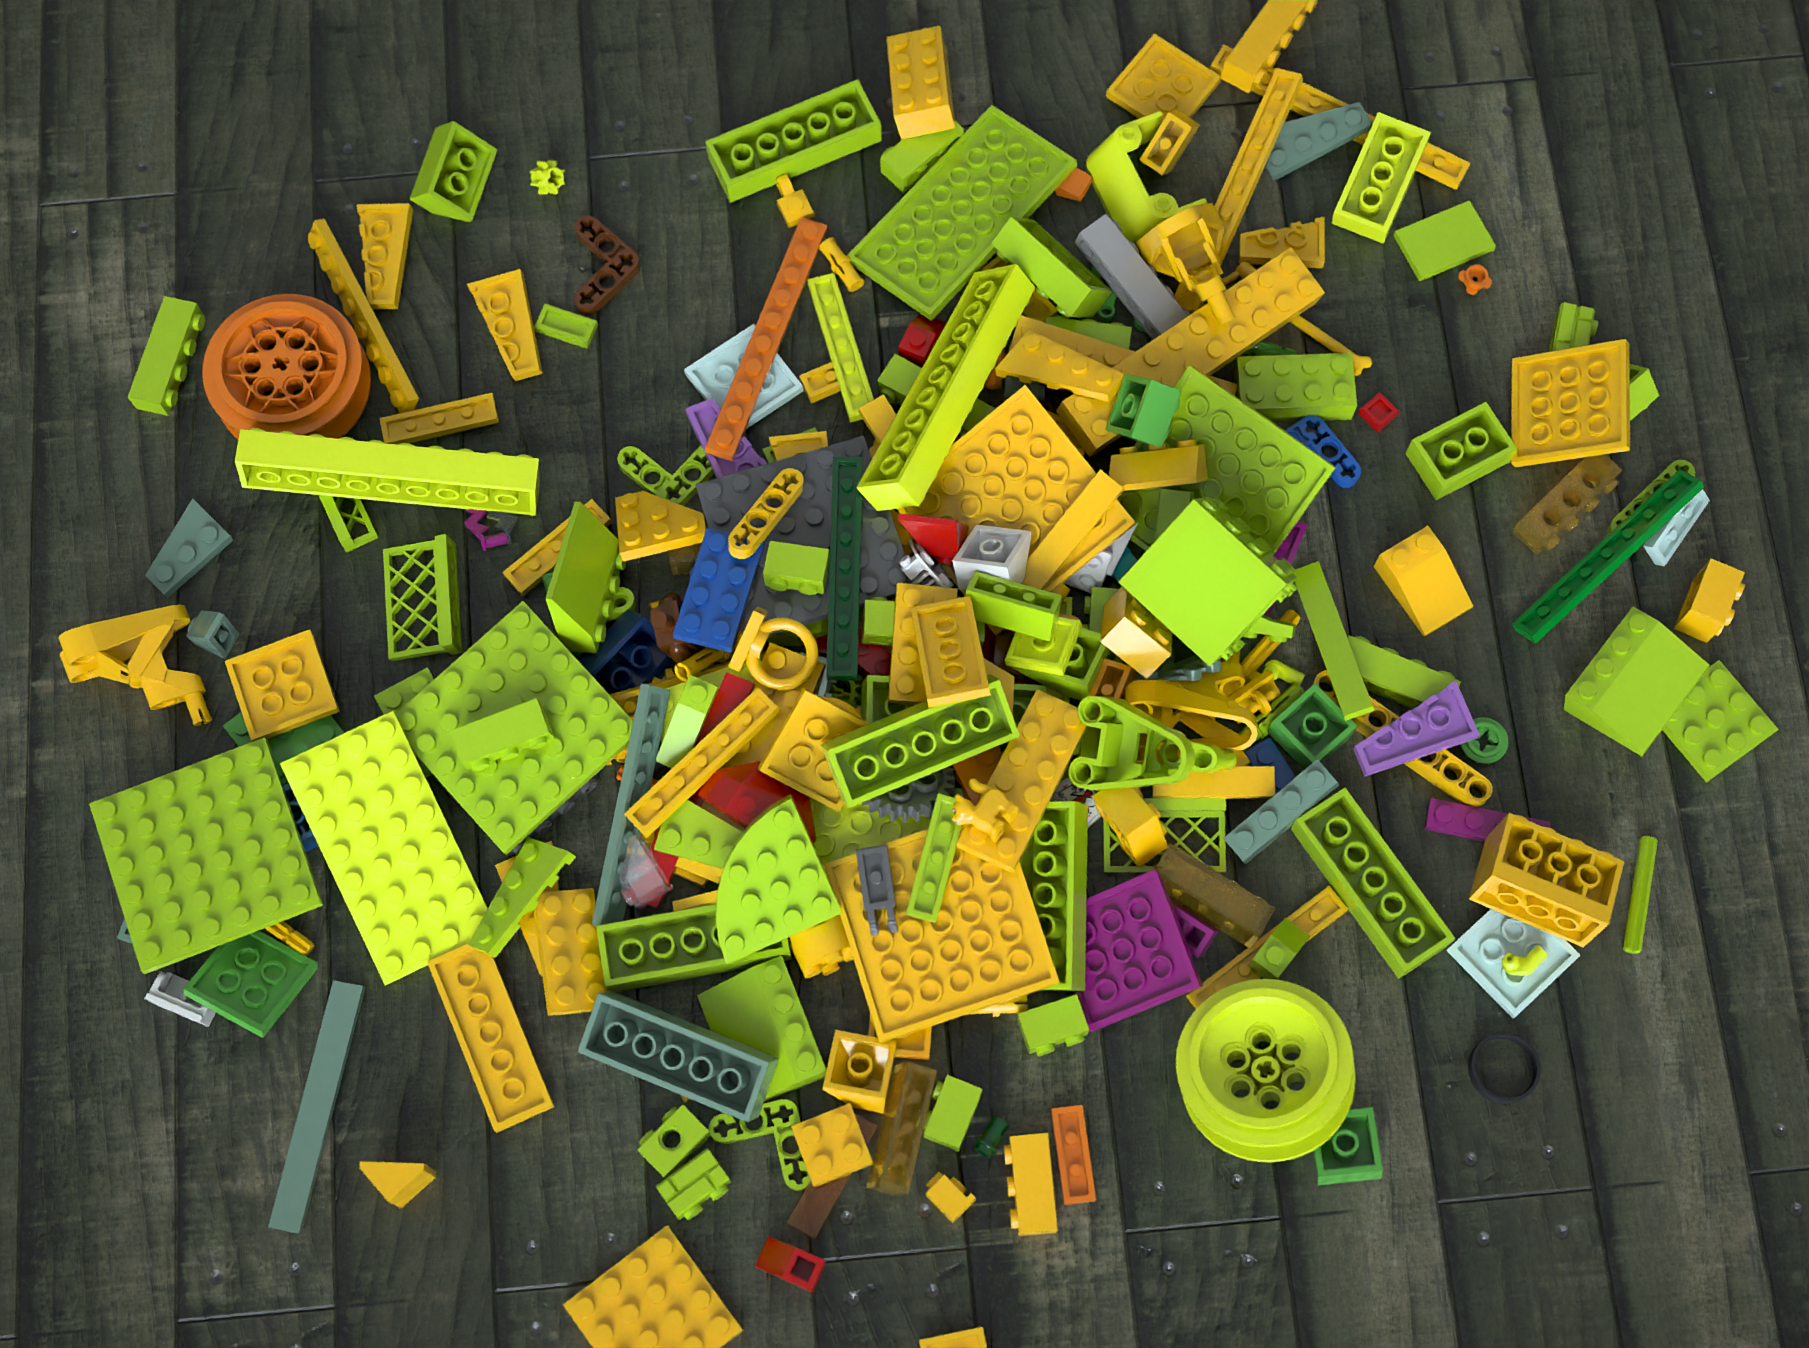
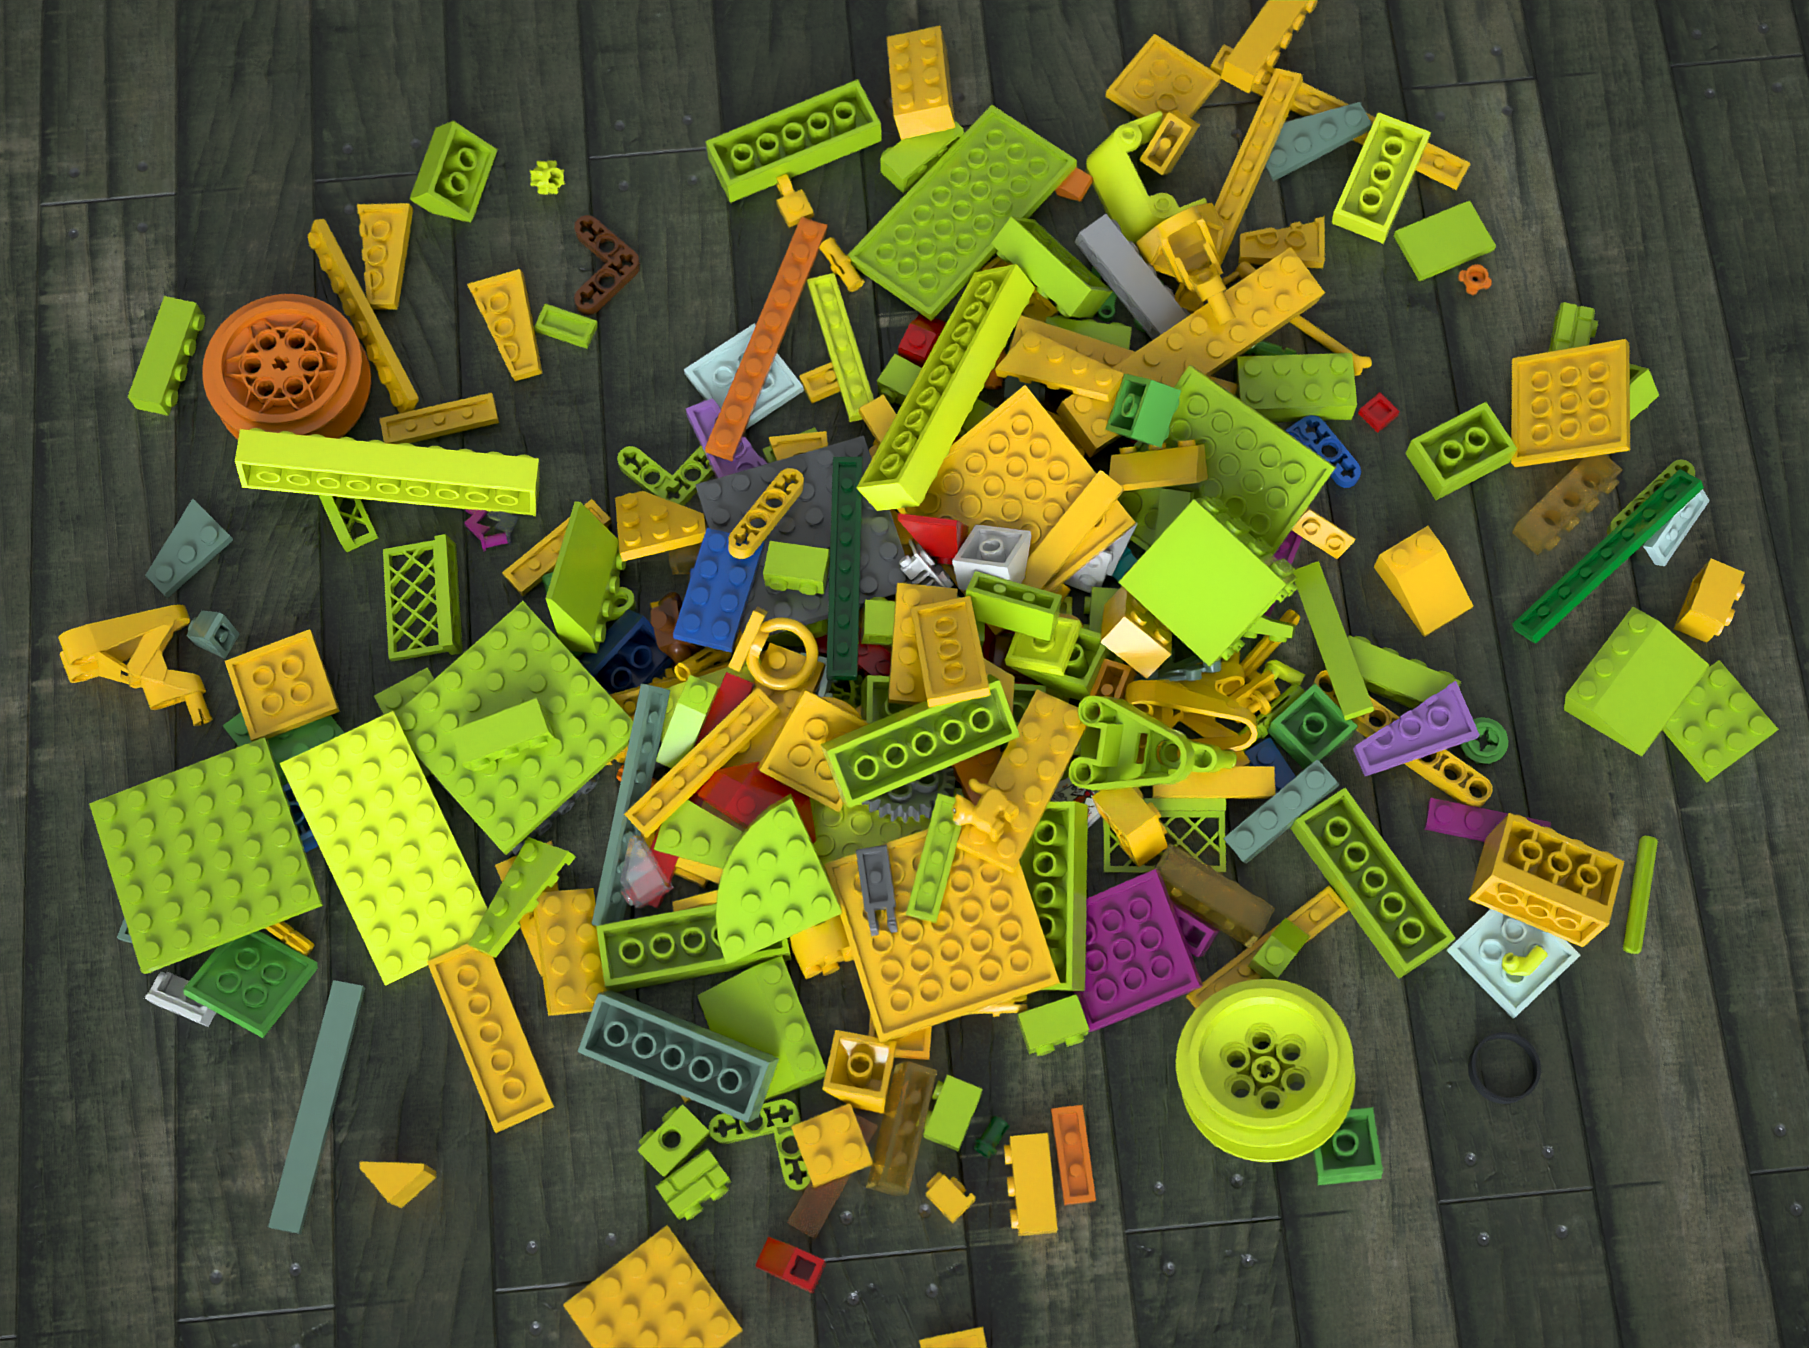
(1323, 533): none -> yellow hinge

